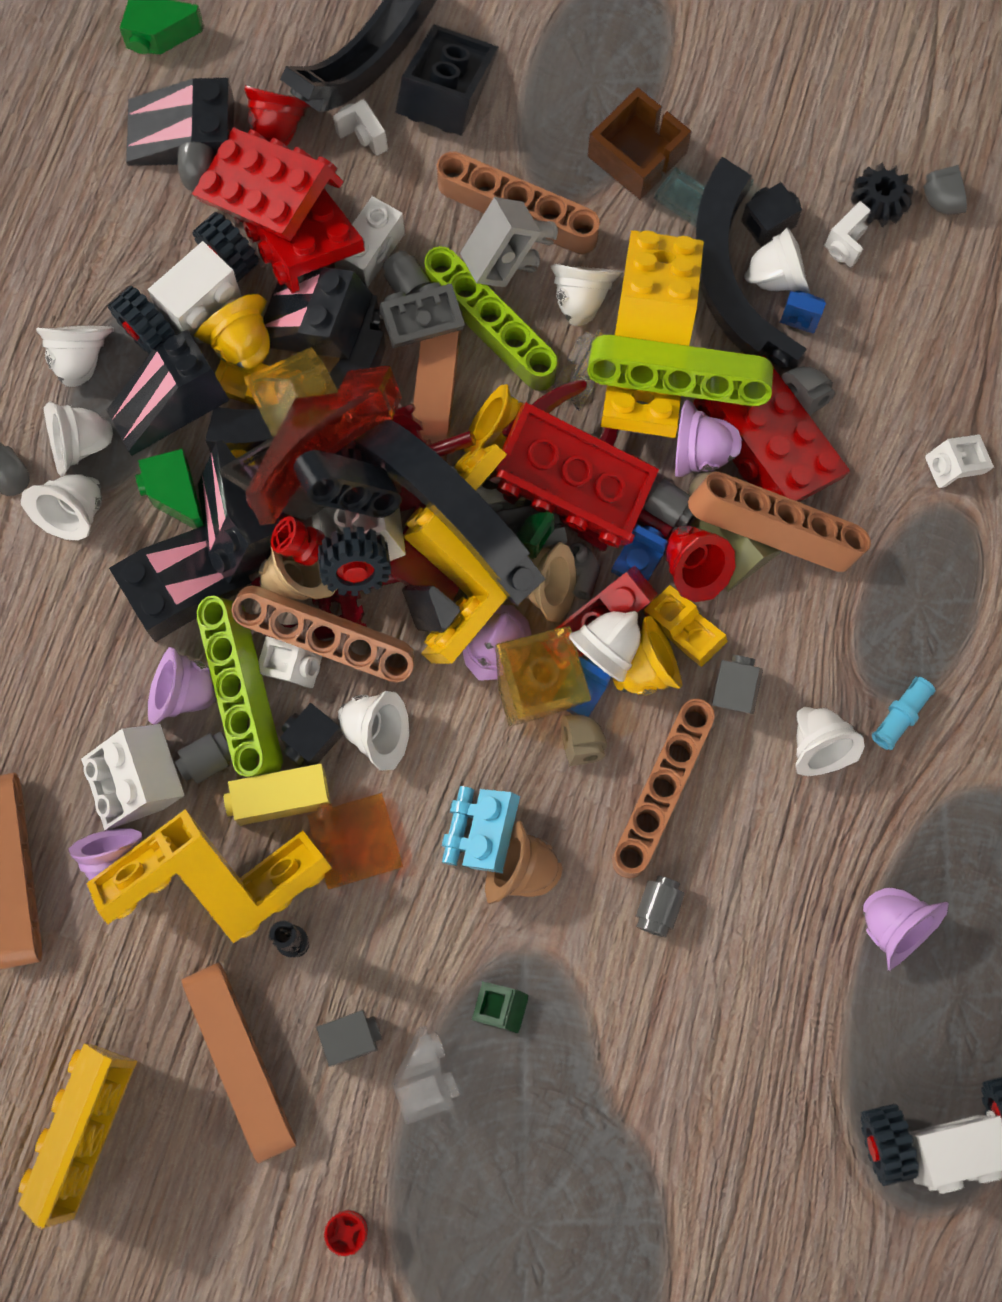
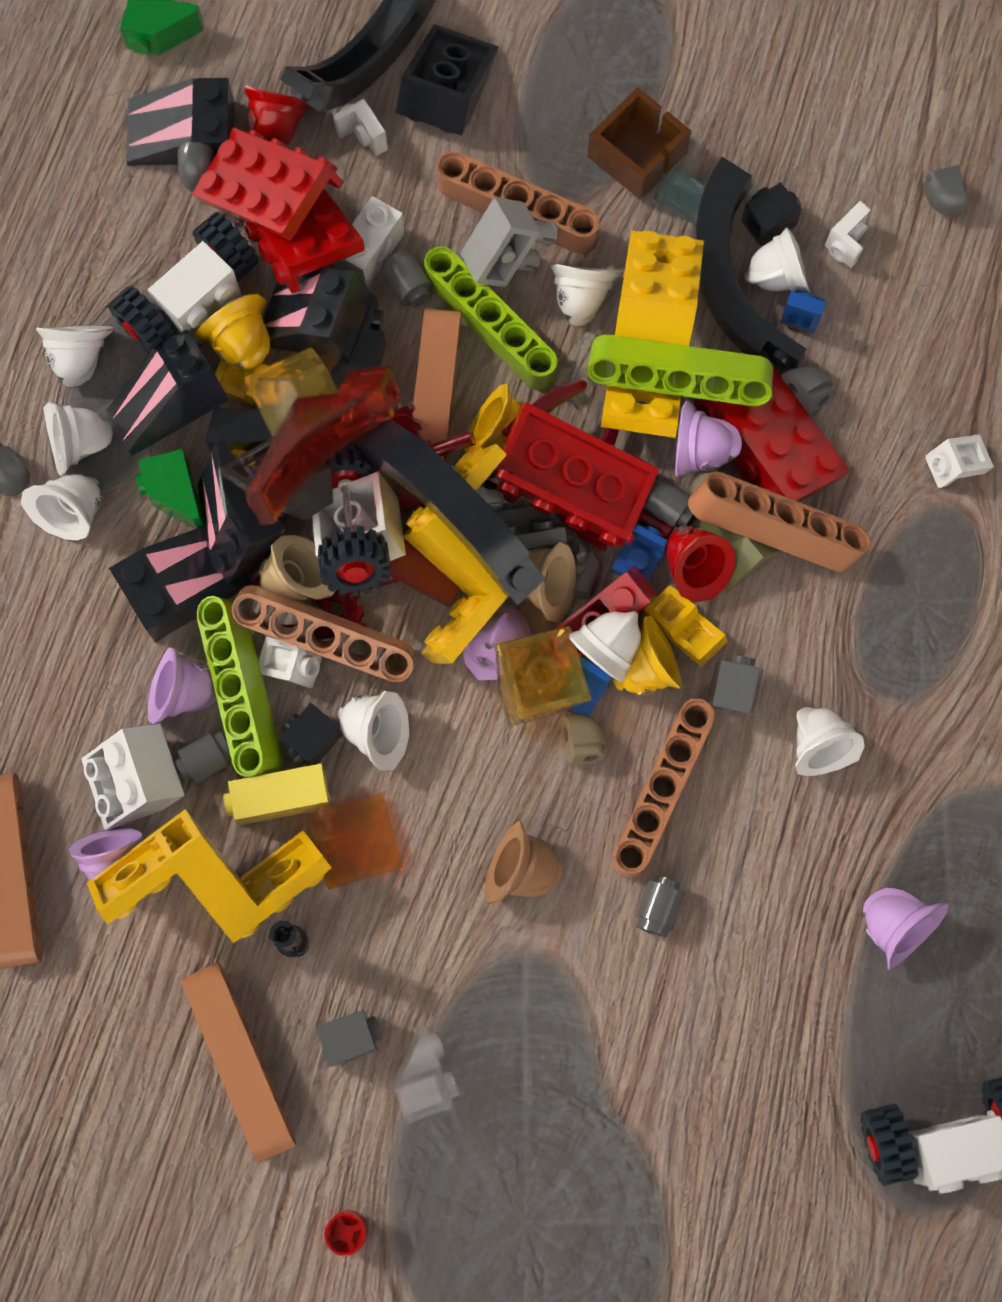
(75, 1136): yellow slope -> none
(295, 539): red wheel -> none
(347, 484): black beam -> none
(421, 314): dark grey bracket -> none
(429, 608): black slope -> none
(489, 832): medium azure plate -> none
(500, 1007): dark green slope -> none
(536, 532): dark green slope -> none
(883, 194): black gear -> none
(903, 713): medium azure pin -> none

